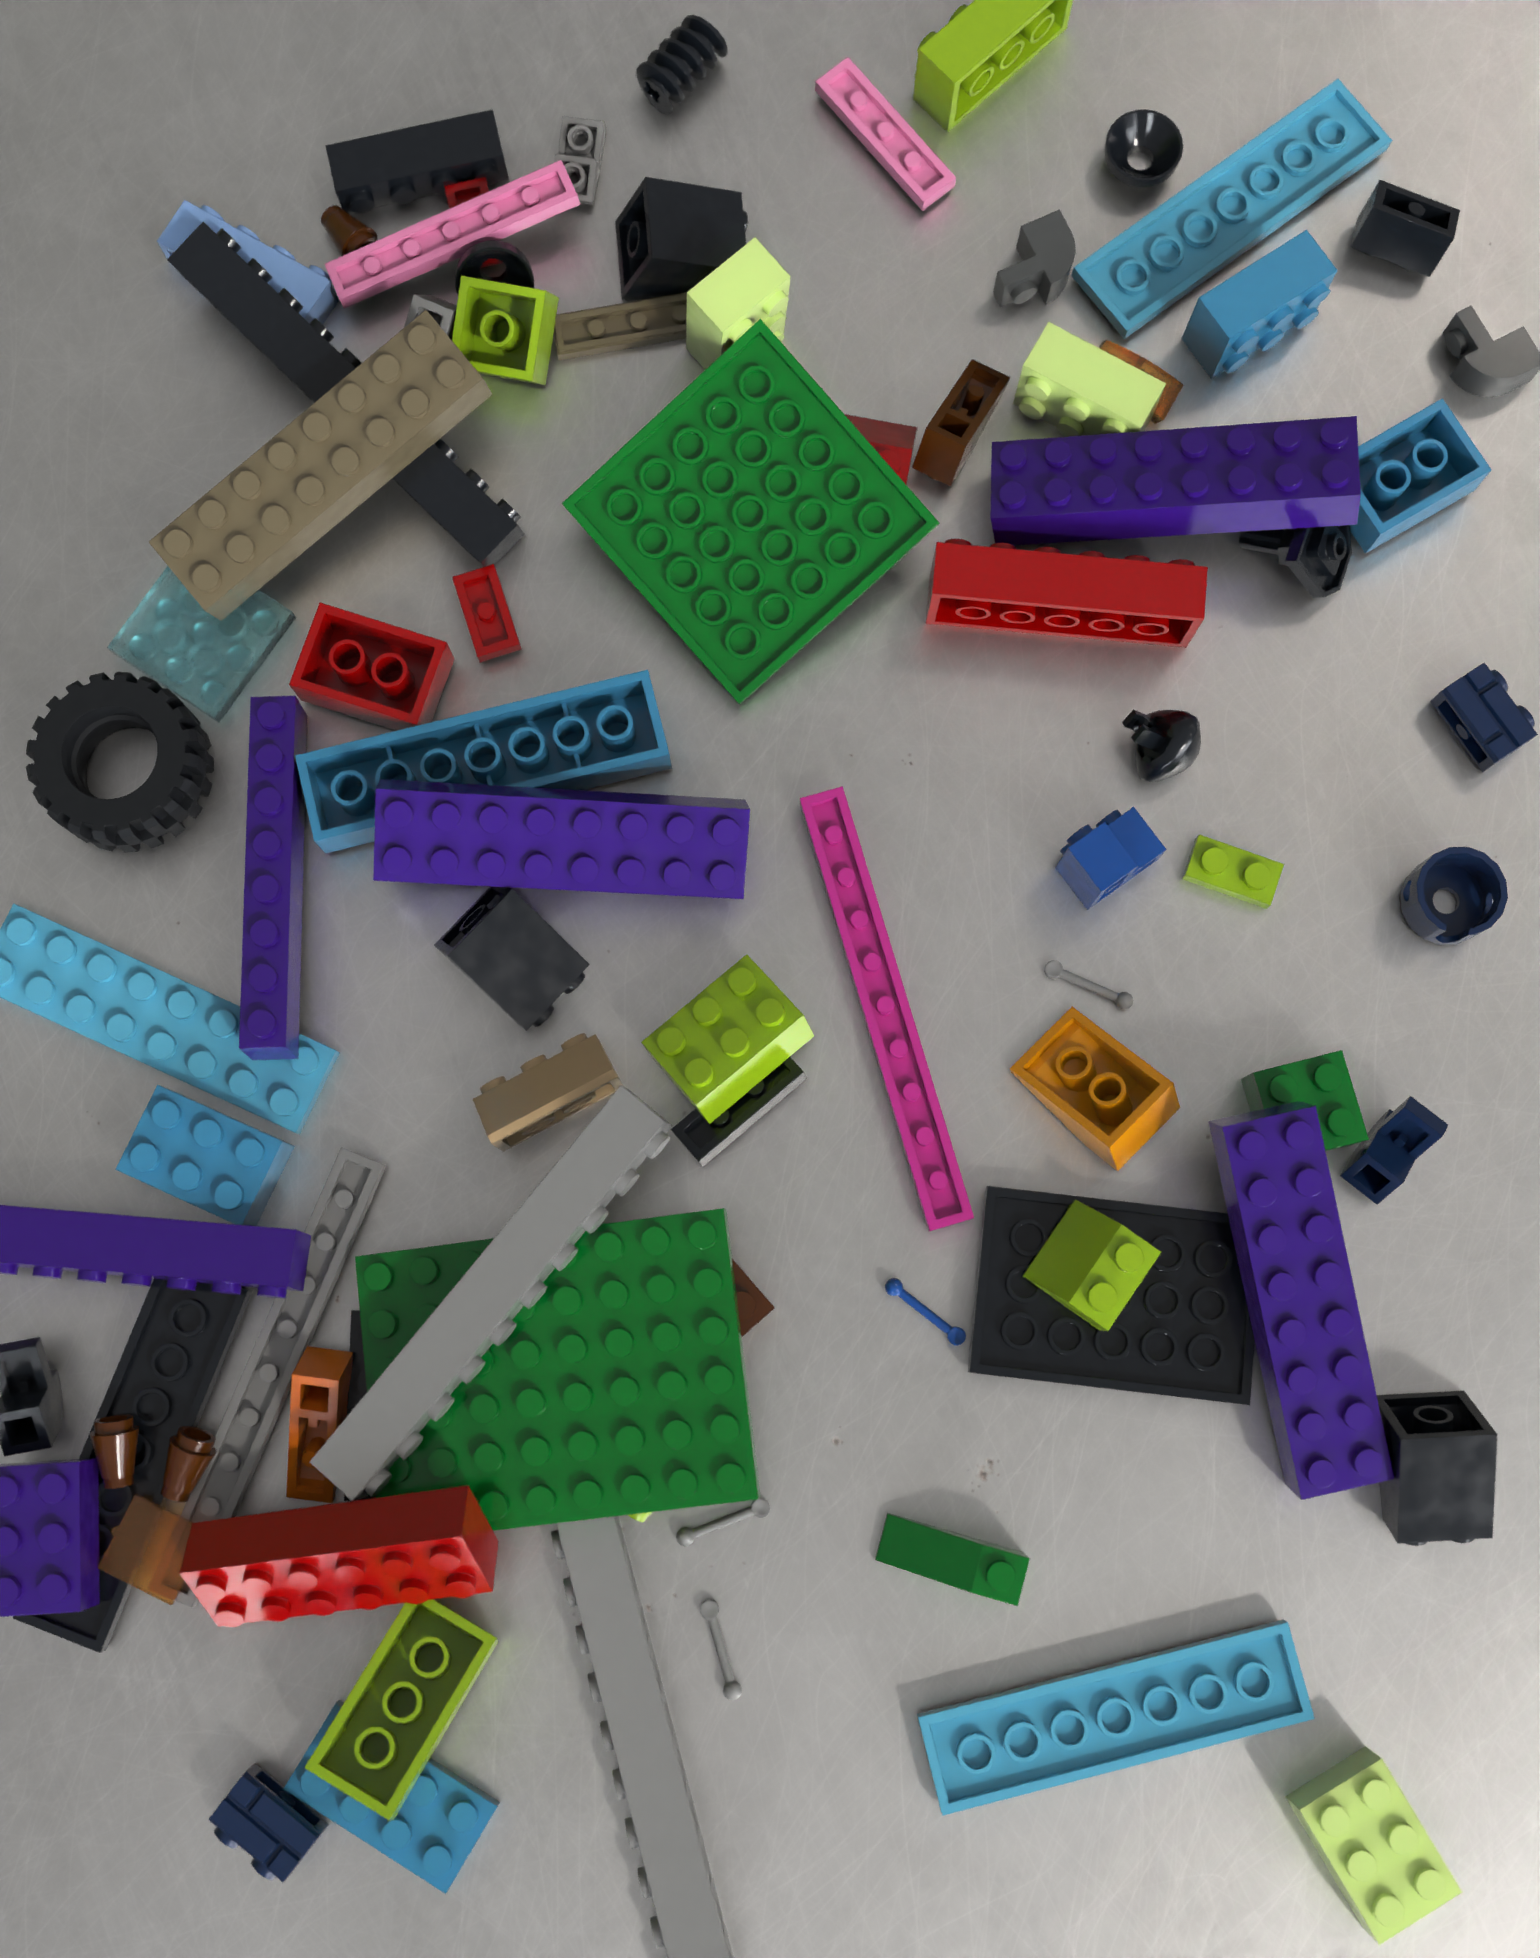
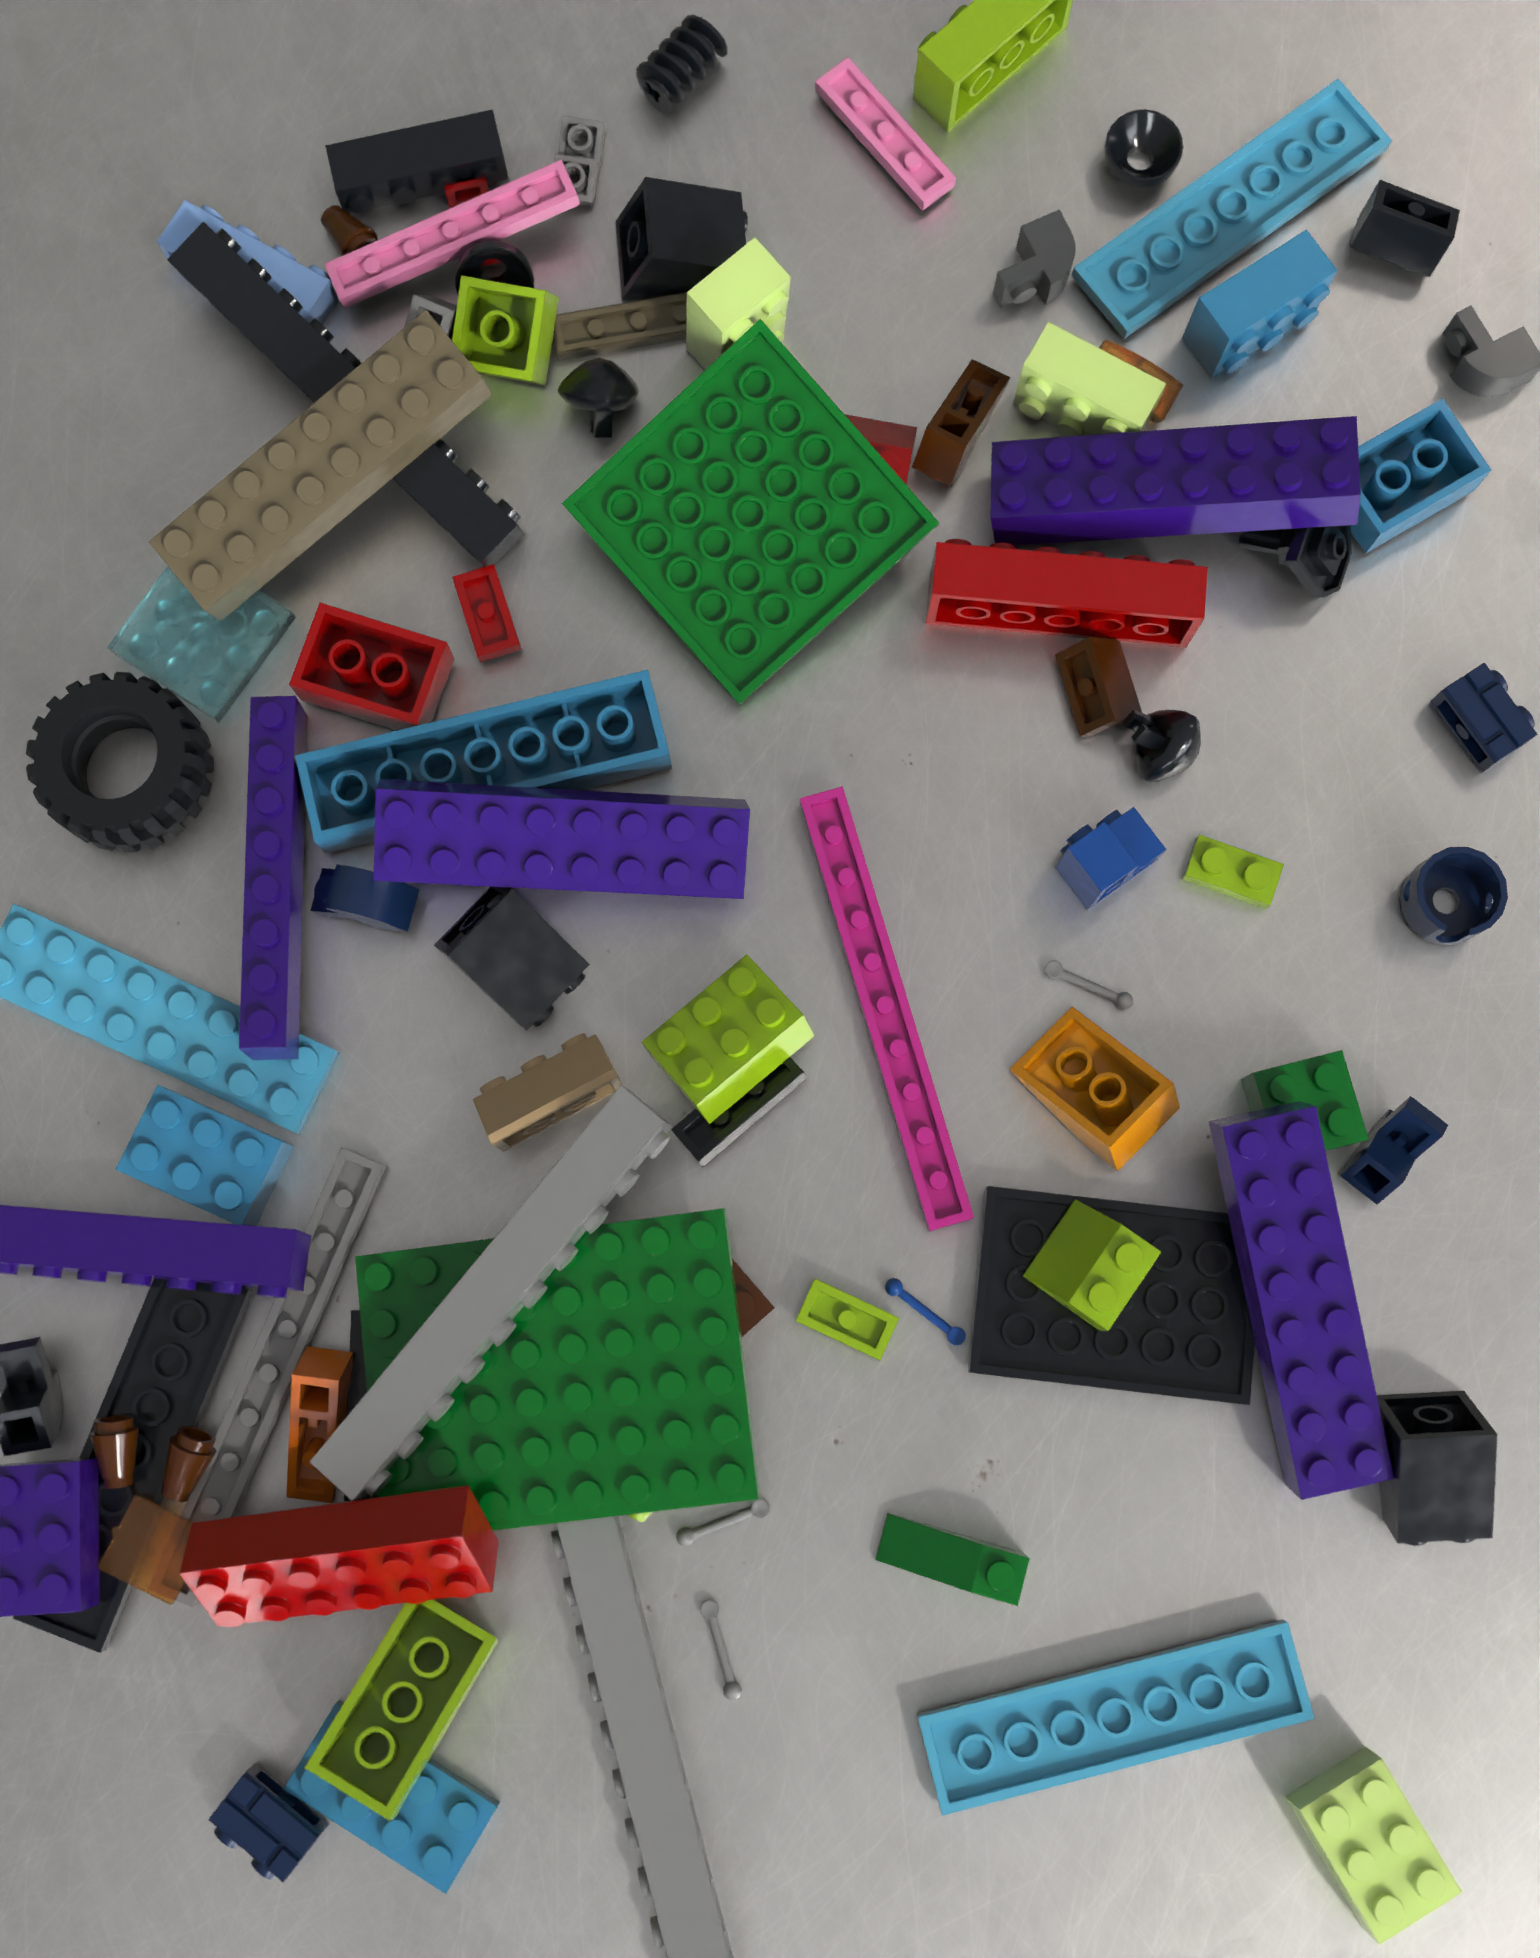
(354, 895): none -> dark blue brick
(601, 389): none -> black piece
(847, 1319): none -> lime plate
(1097, 684): none -> reddish brown panel

